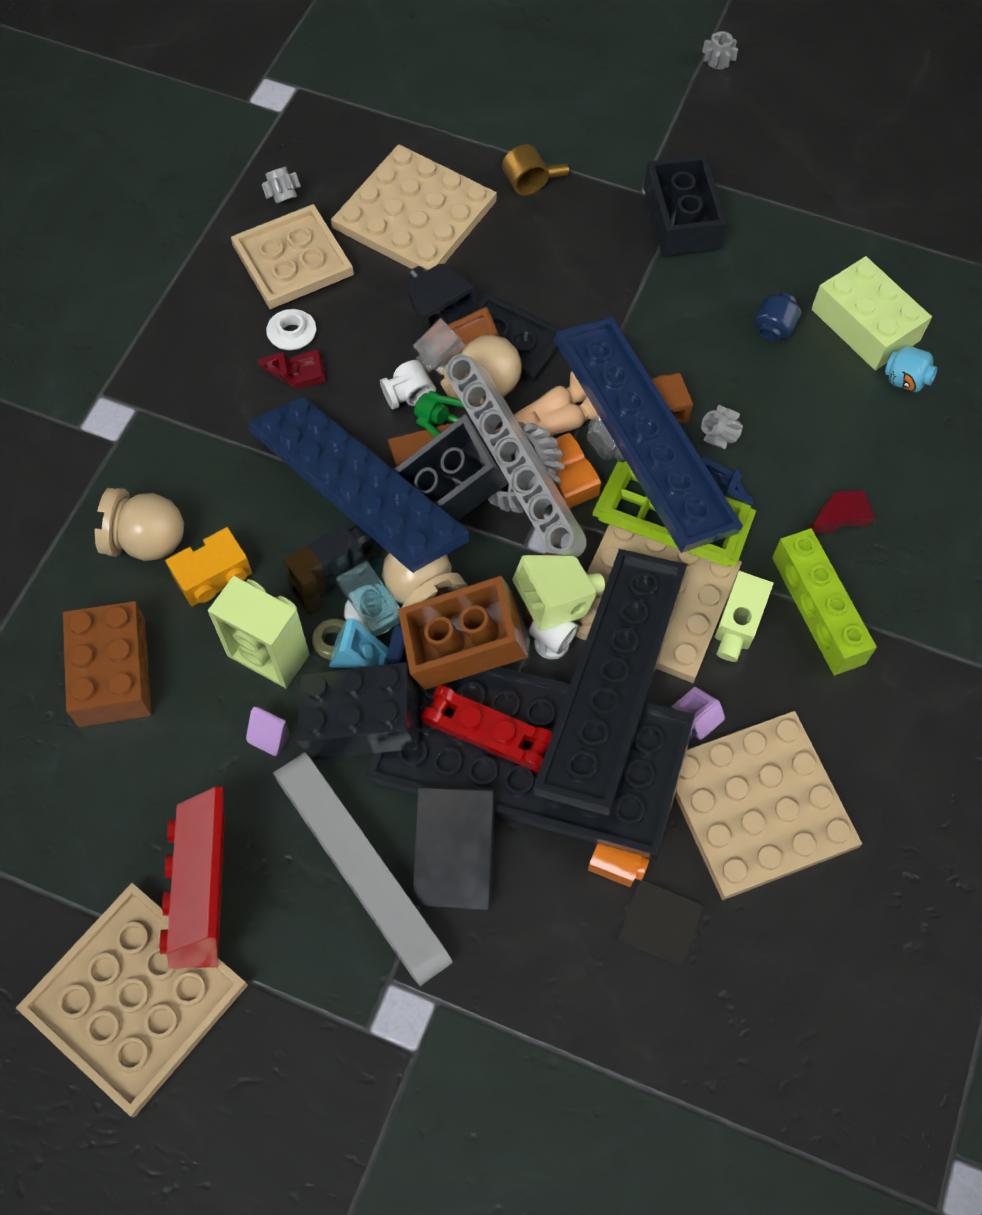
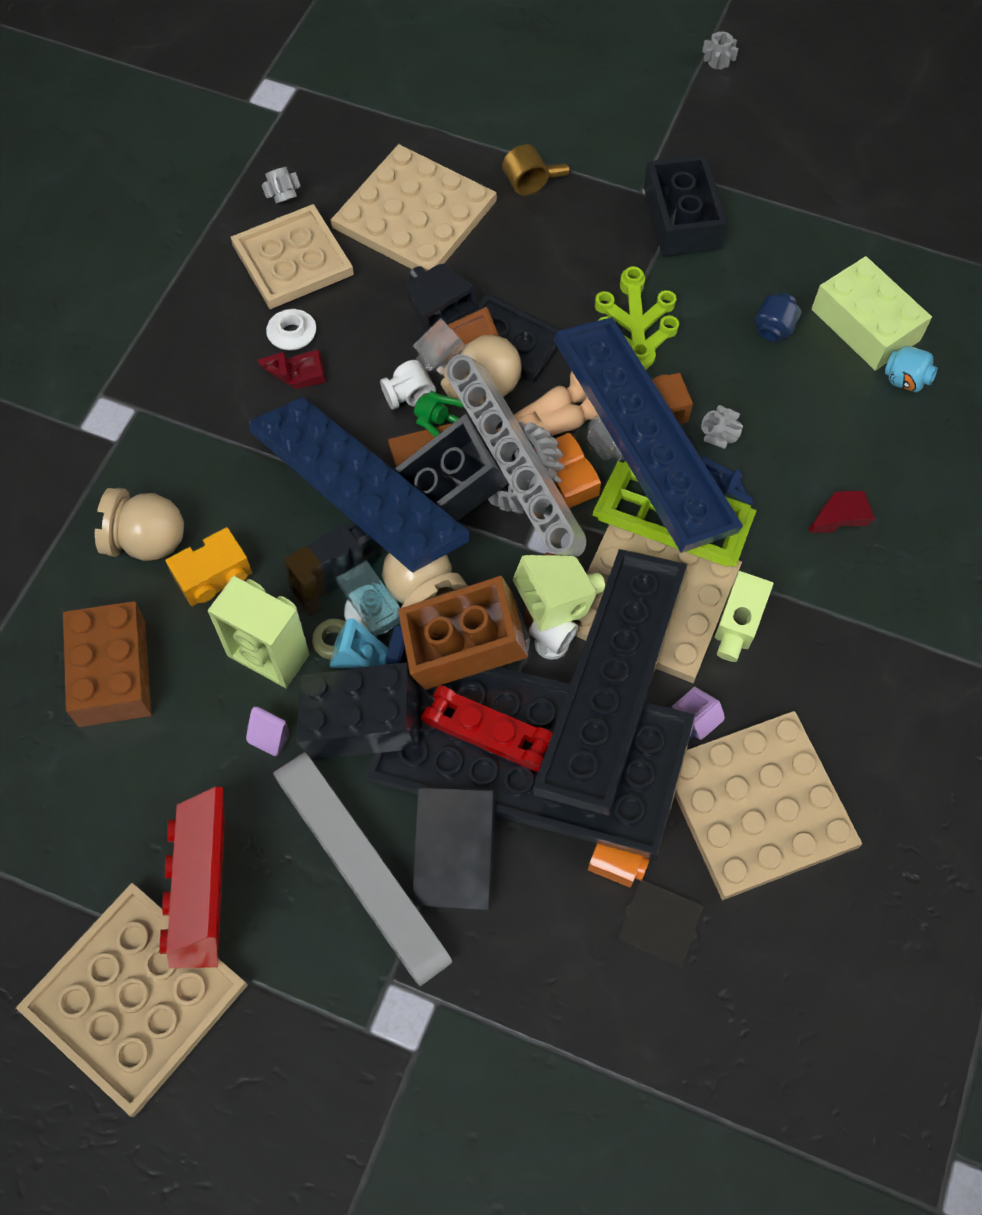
(632, 284): none -> lime plant
(823, 602): lime brick -> none

